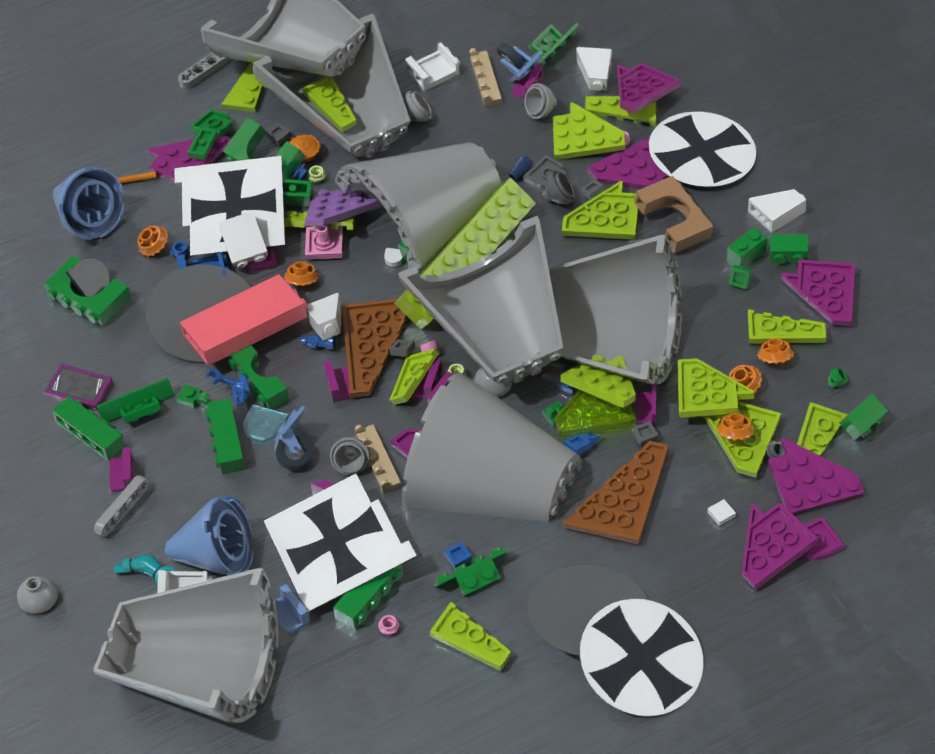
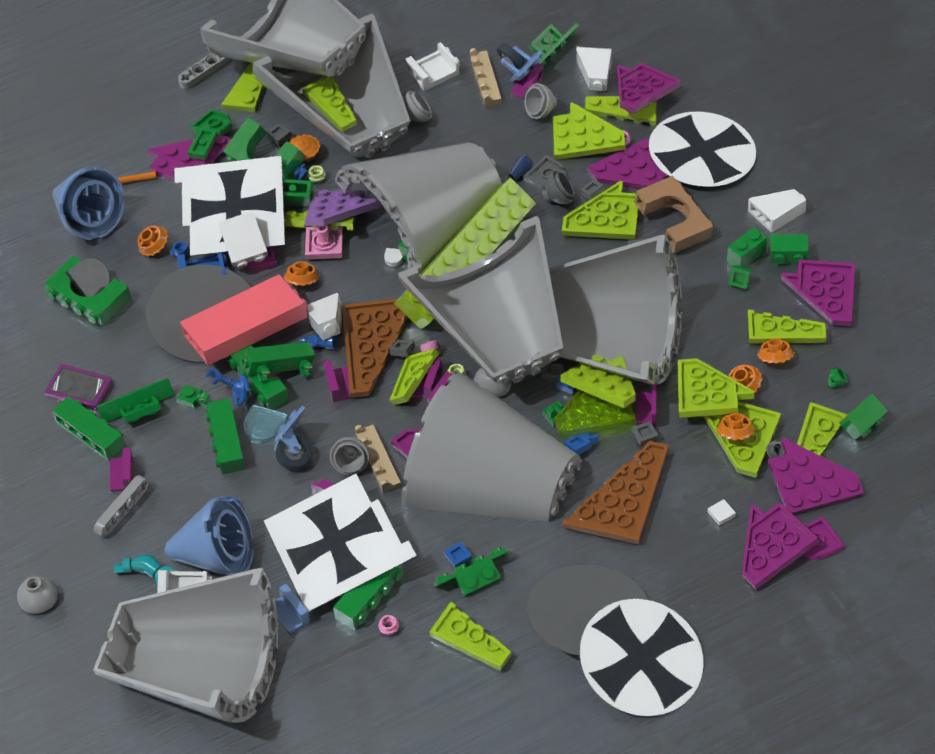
(278, 358): none -> green brick

